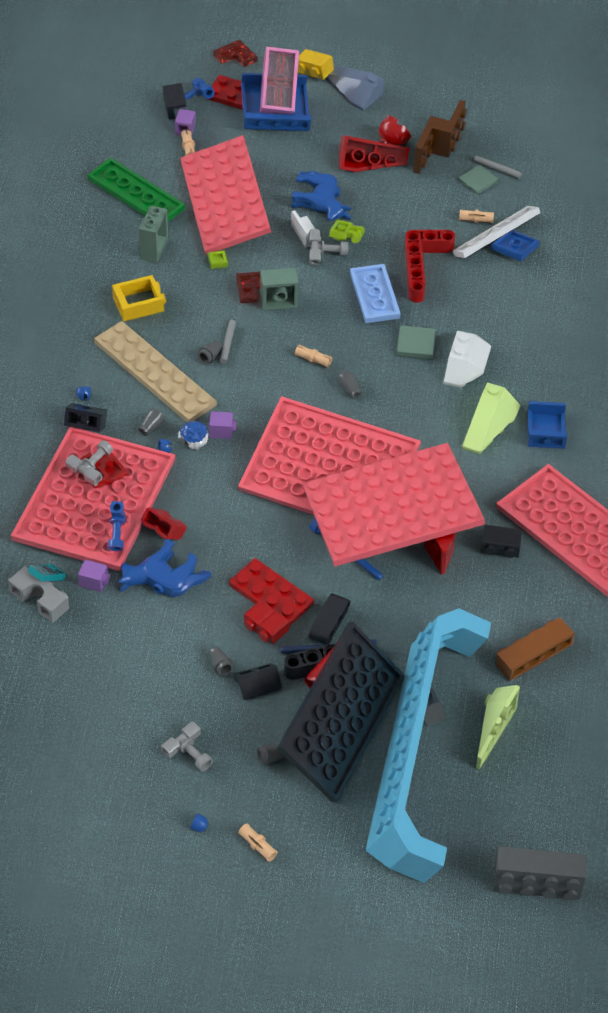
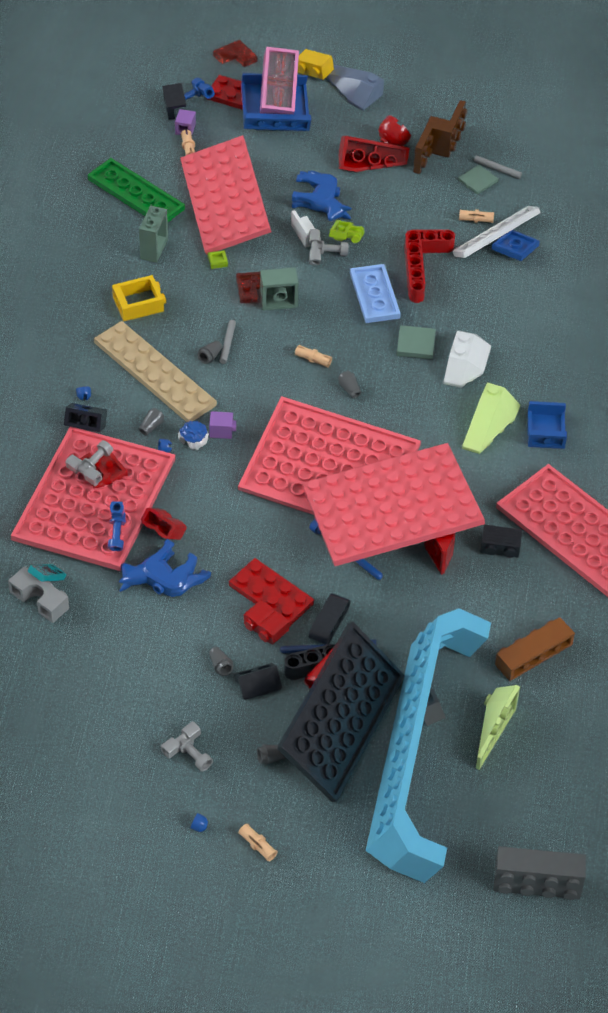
(93, 575): medium lavender brick -> none

